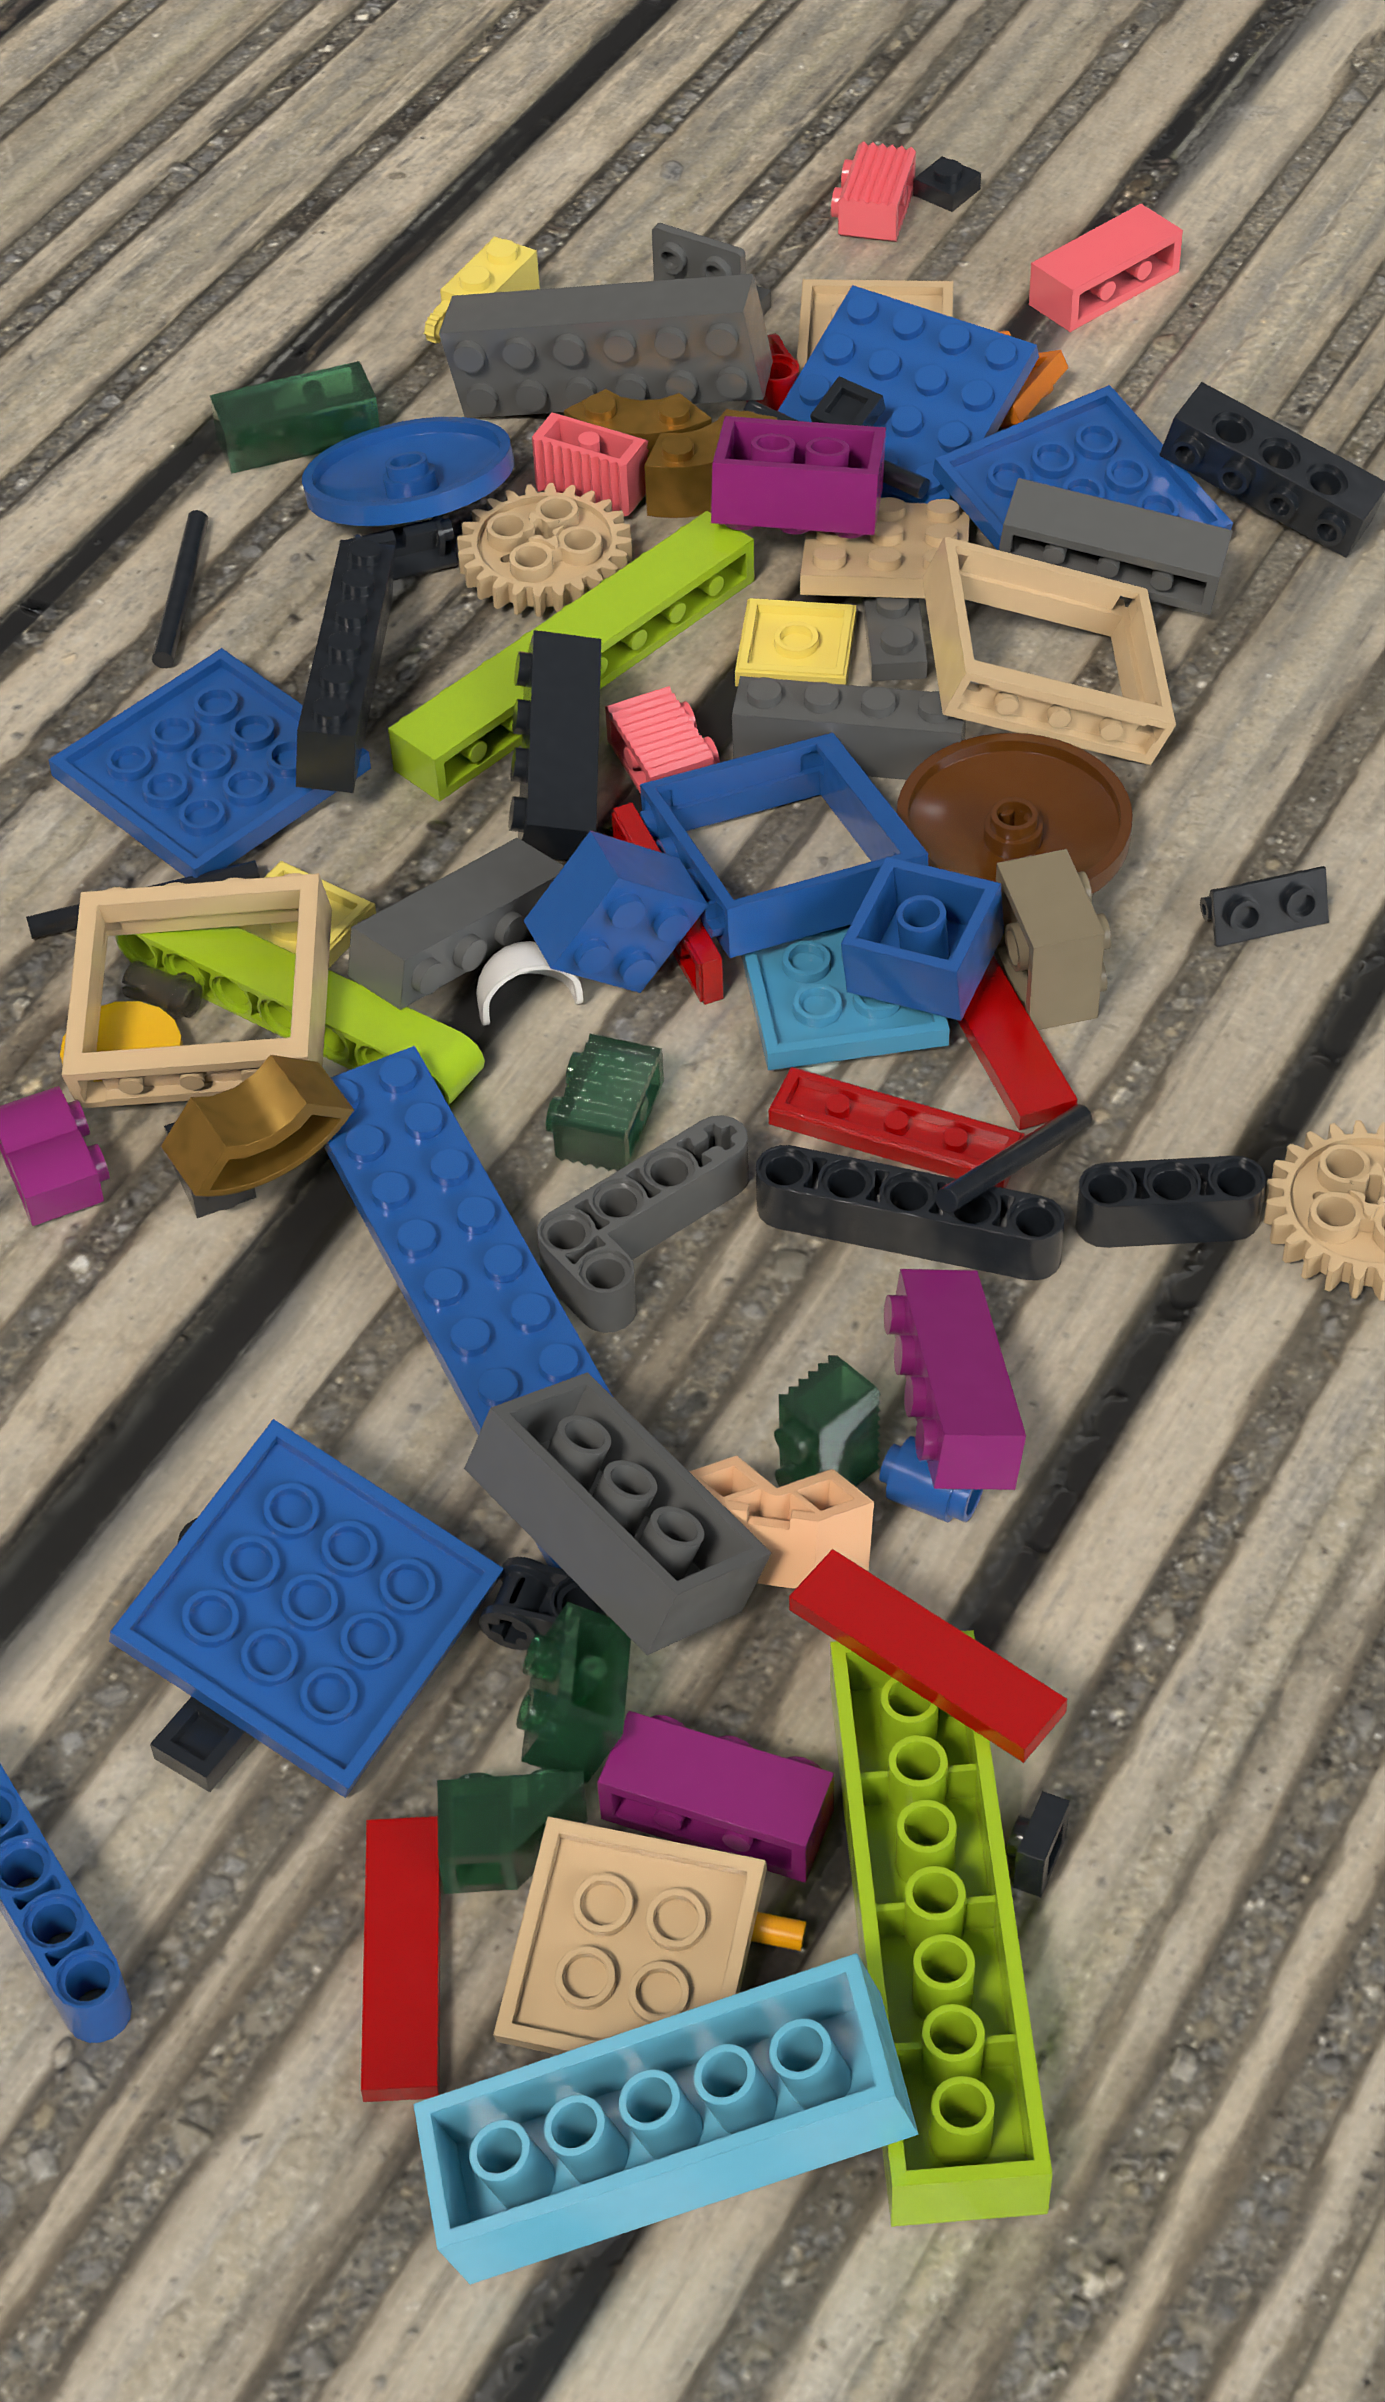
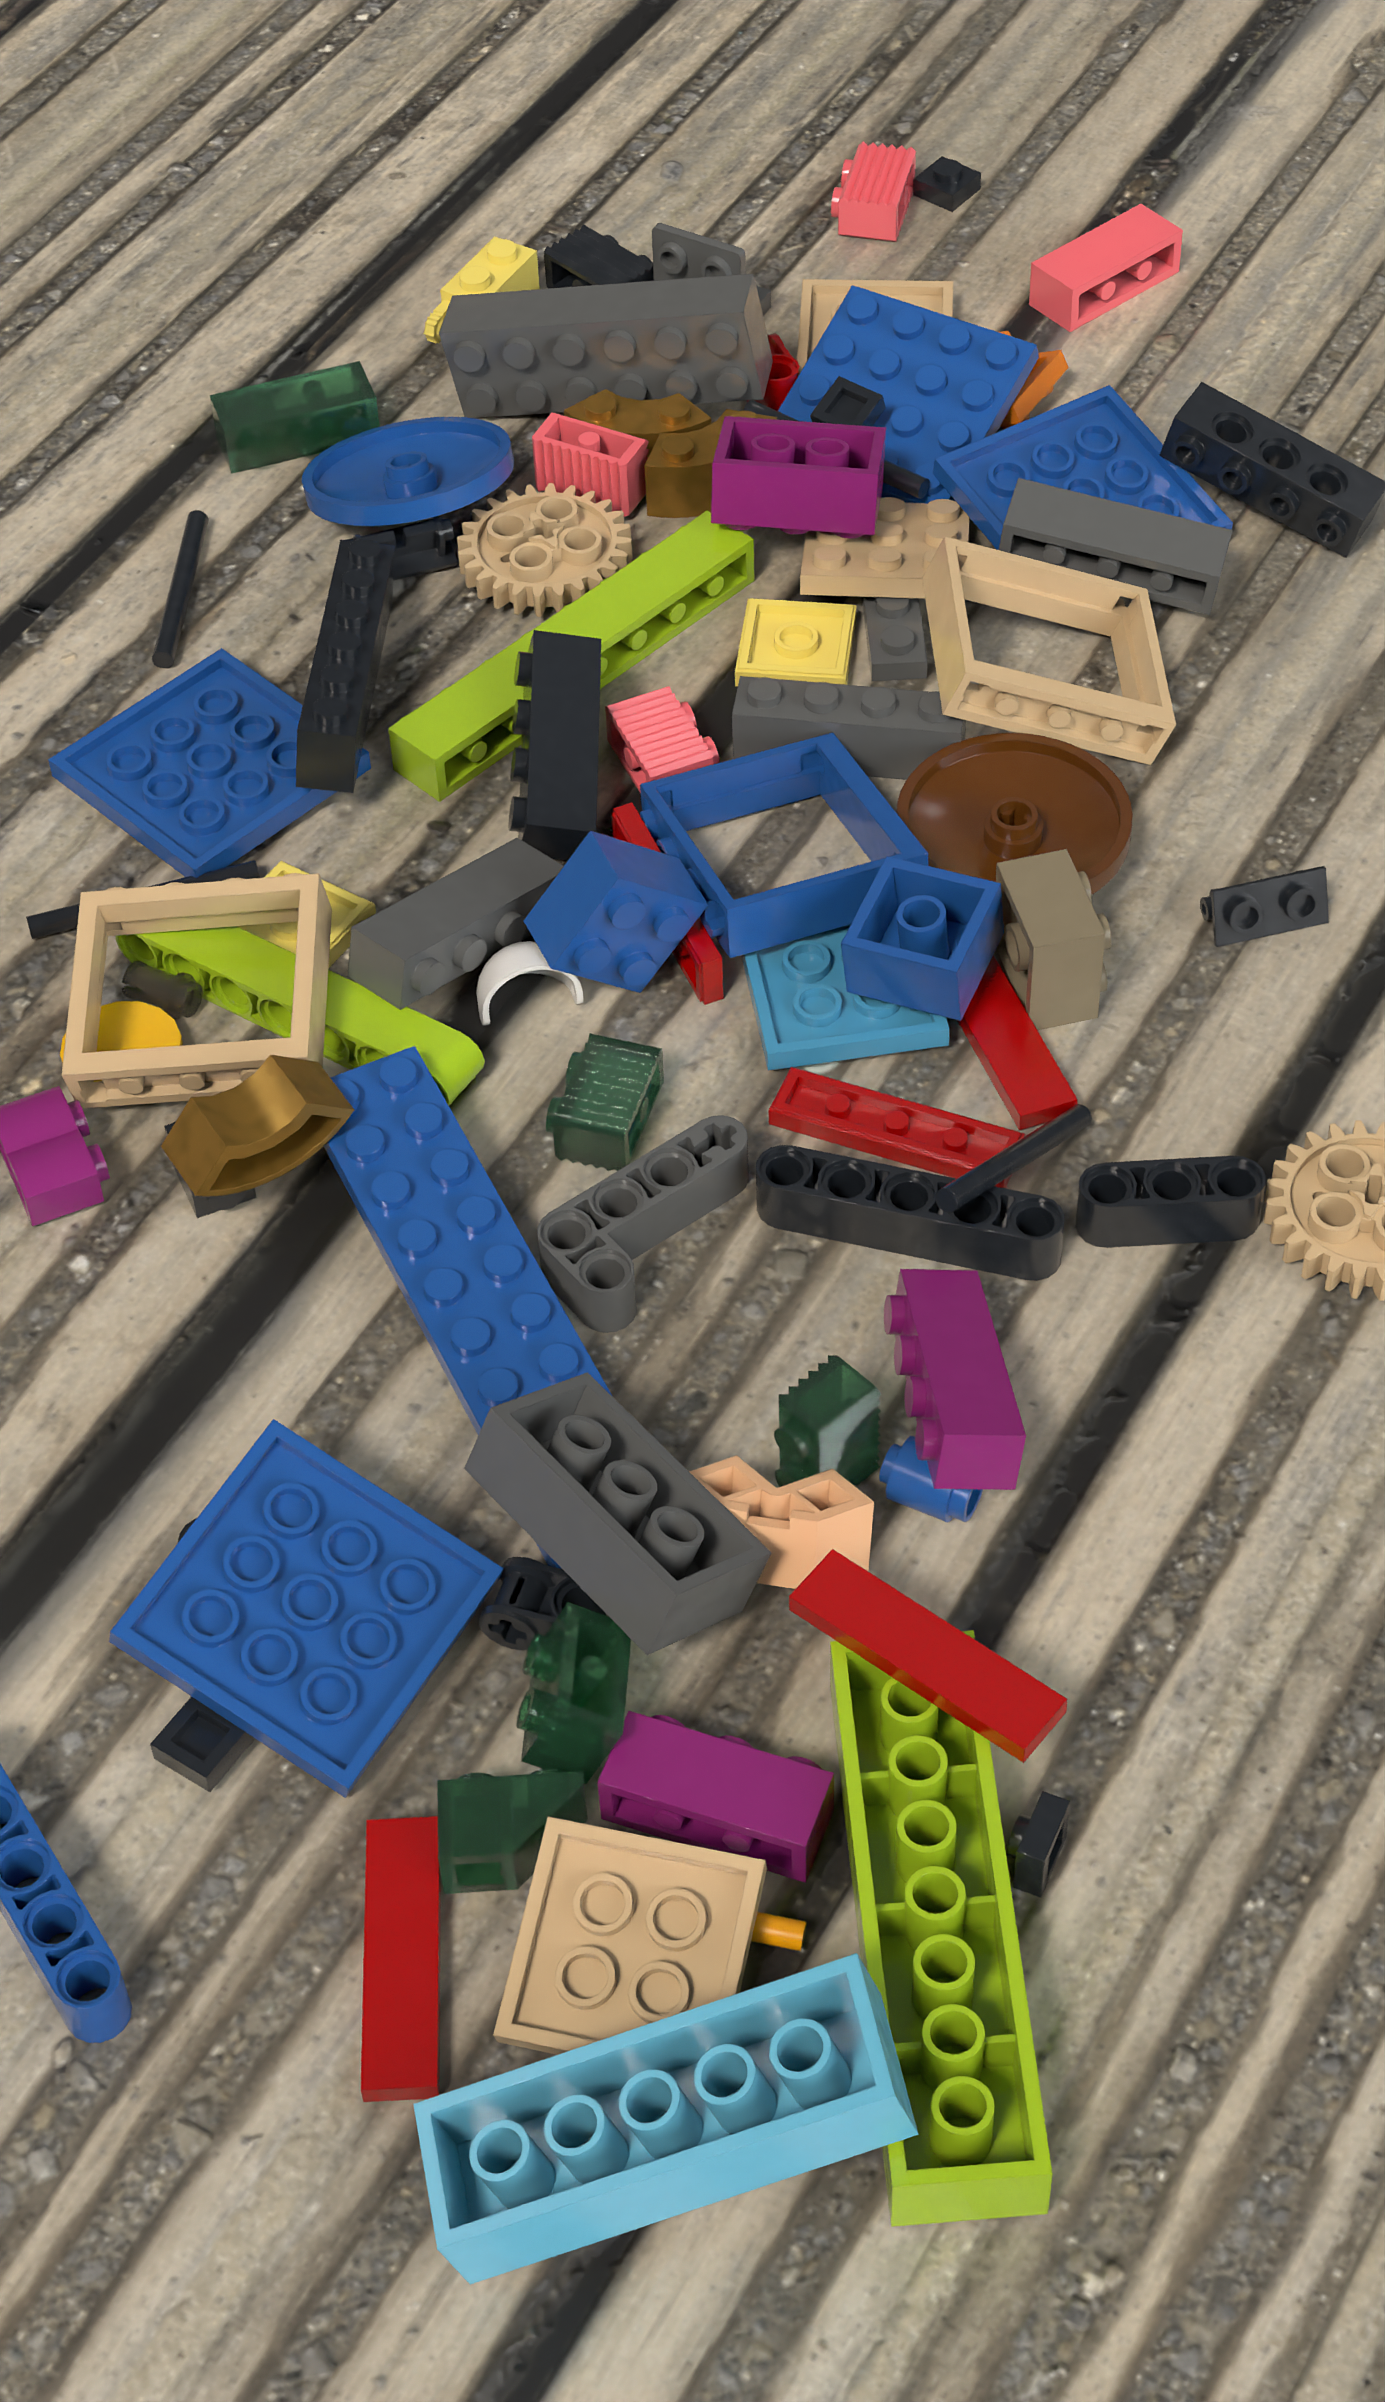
(593, 260): none -> black brick

